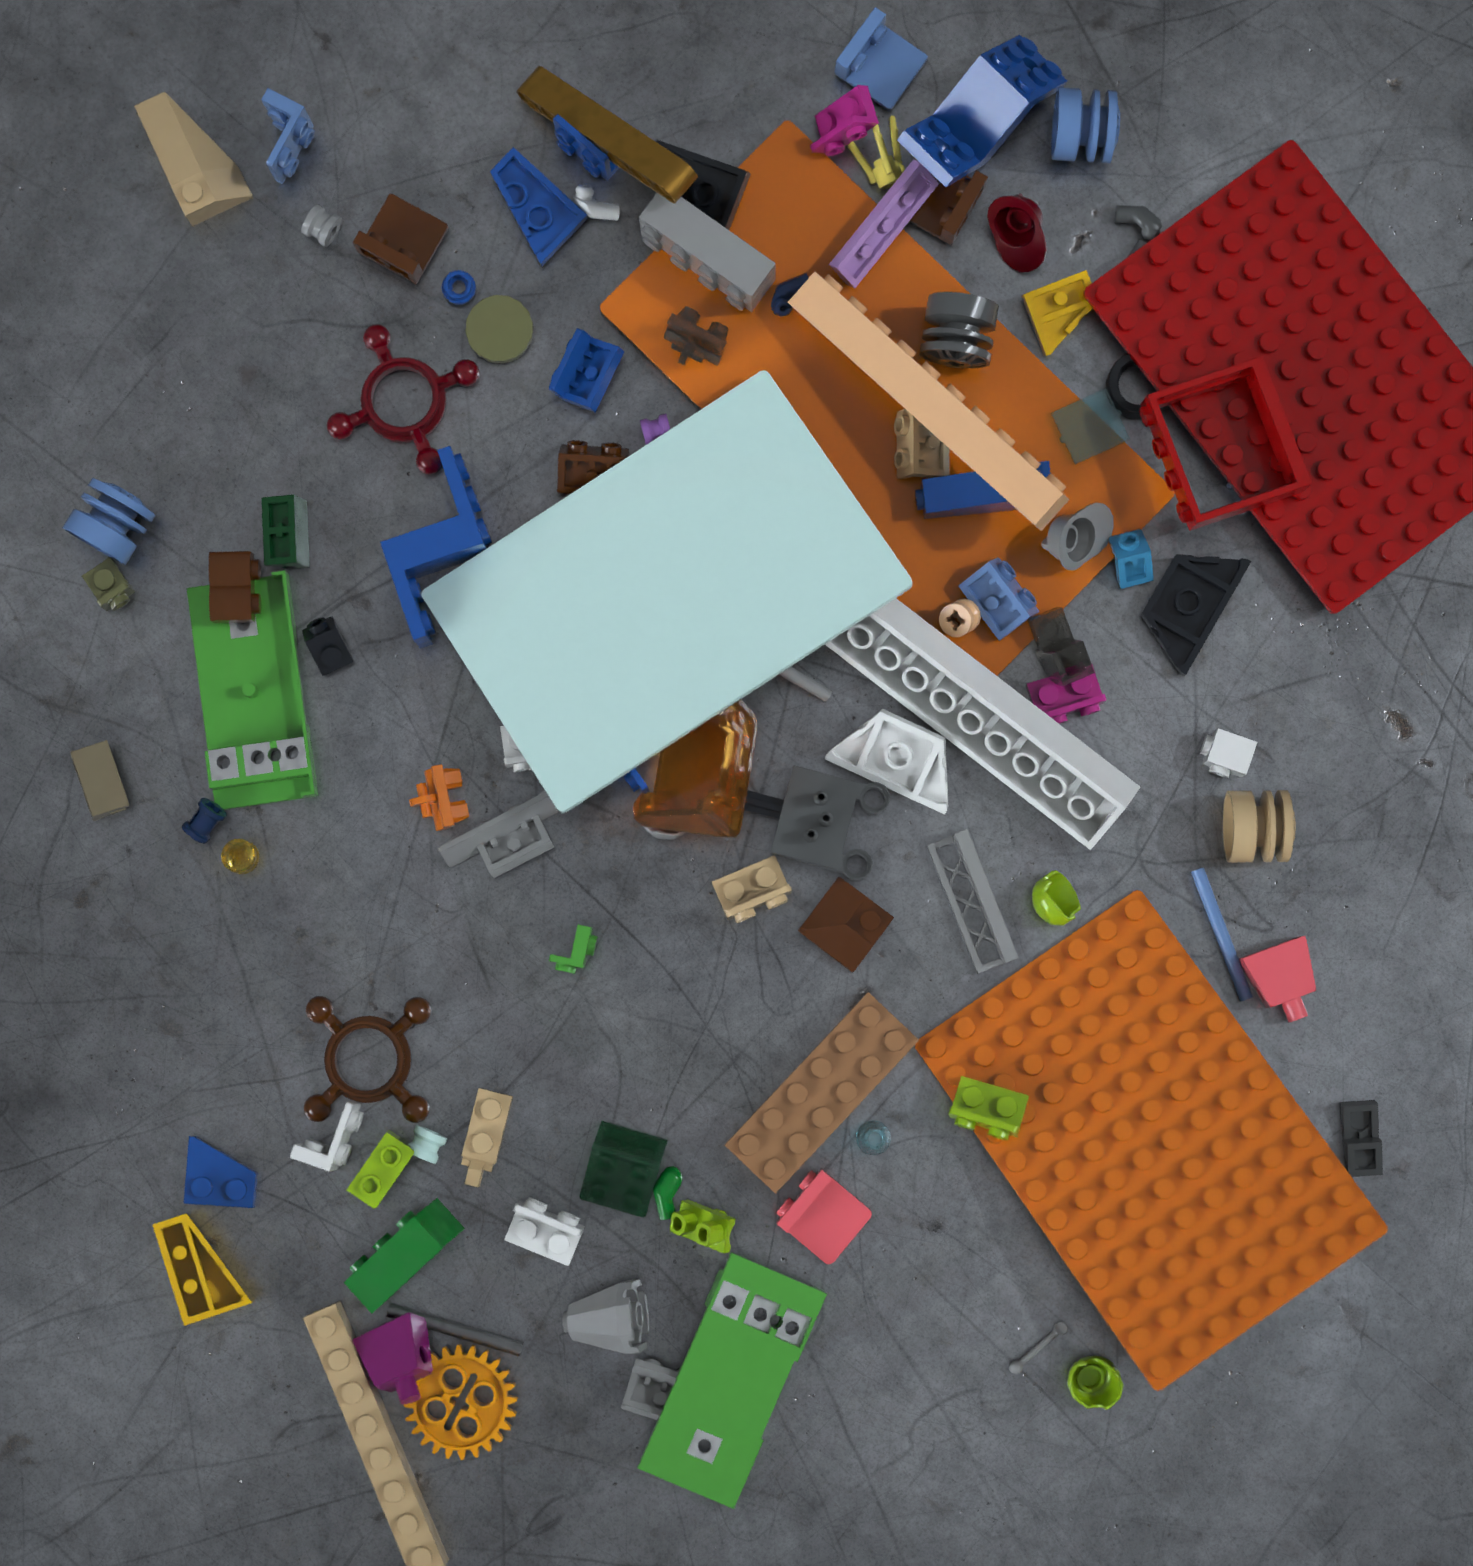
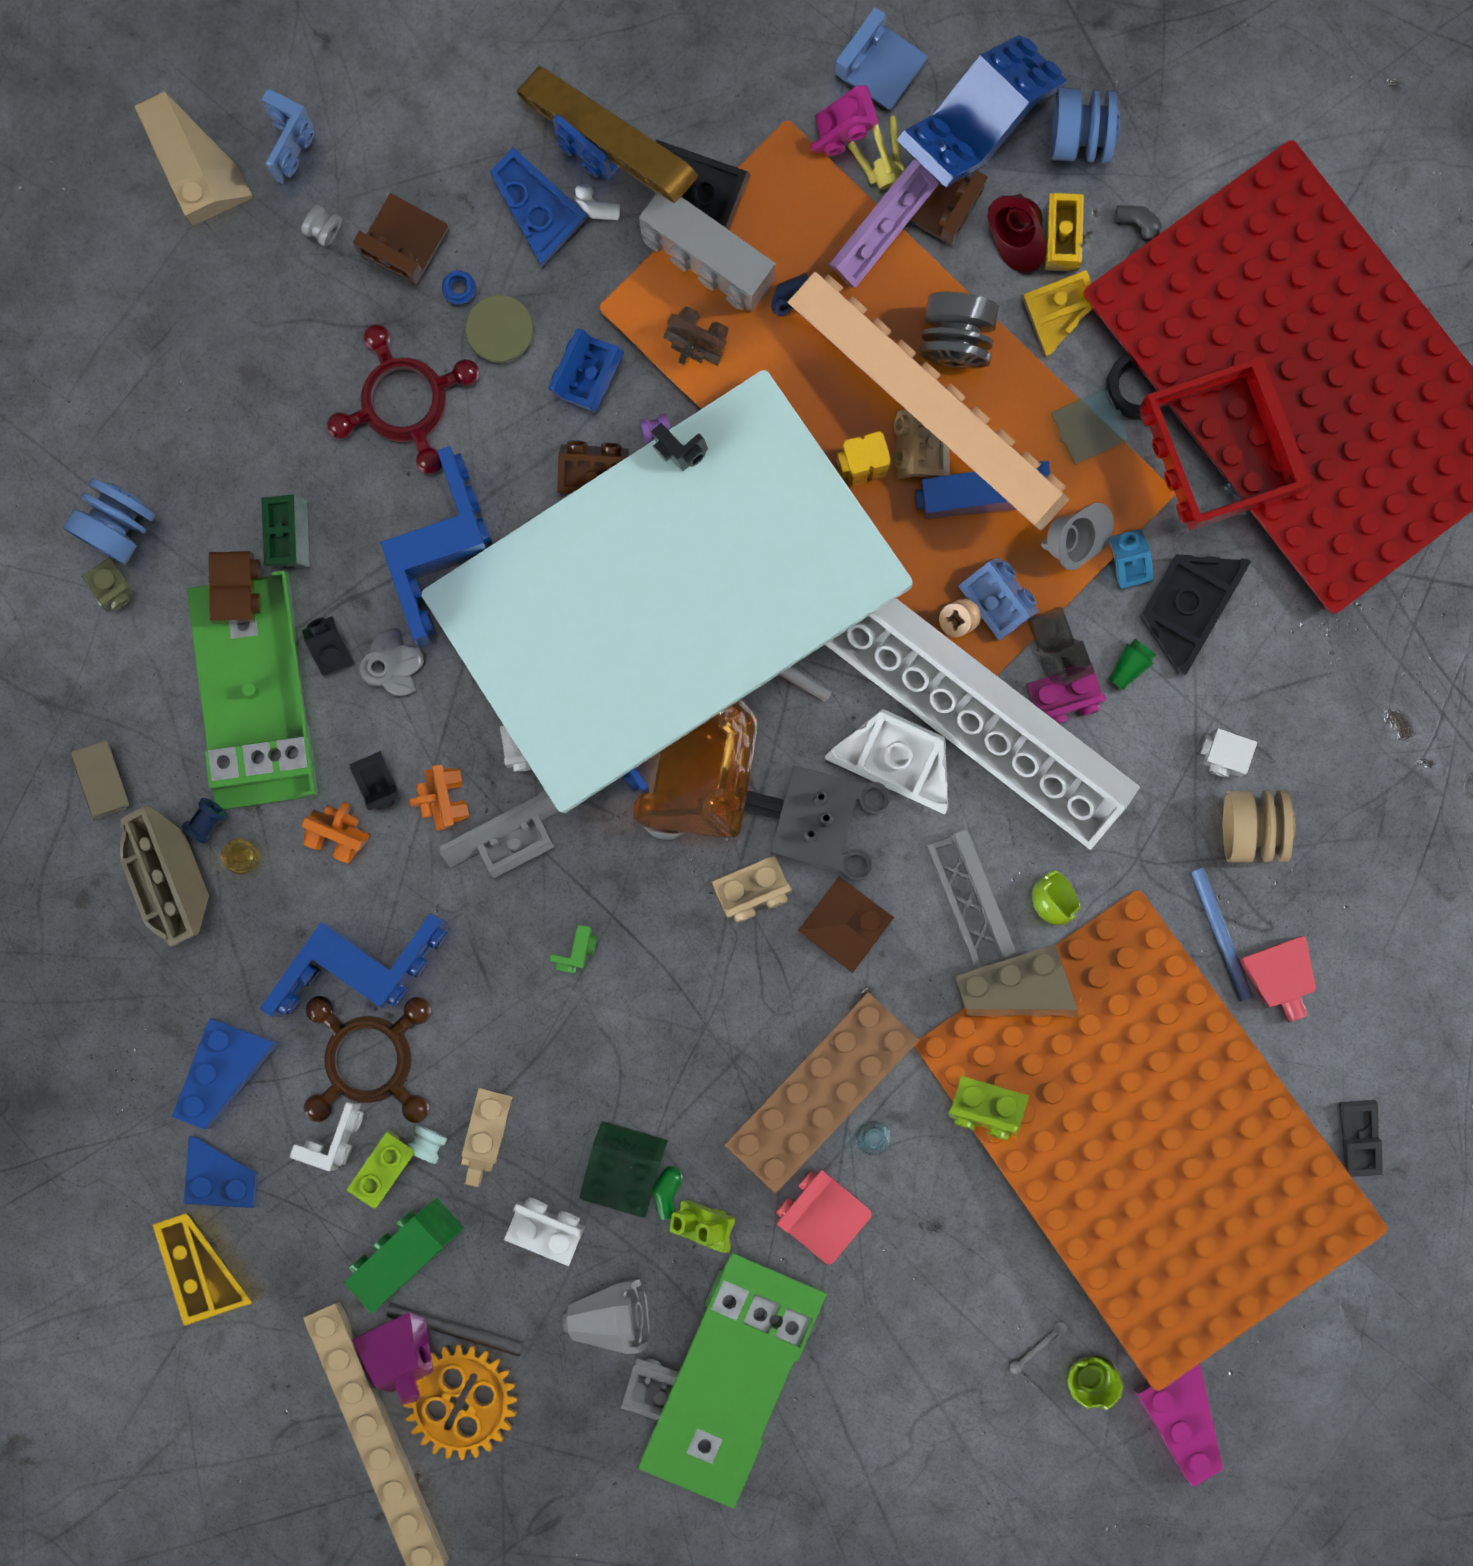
(162, 875): none -> dark tan wedge
(219, 1071): none -> blue wedge
(338, 827): none -> orange hips
(354, 967): none -> blue bracket
(375, 781): none -> black bracket
(397, 662): none -> light grey plate
(670, 448): none -> black bracket
(864, 459): none -> yellow brick
(1019, 986): none -> dark tan wedge
(1064, 232): none -> yellow brick
(1132, 663): none -> green cone
(1185, 1424): none -> dark pink wedge

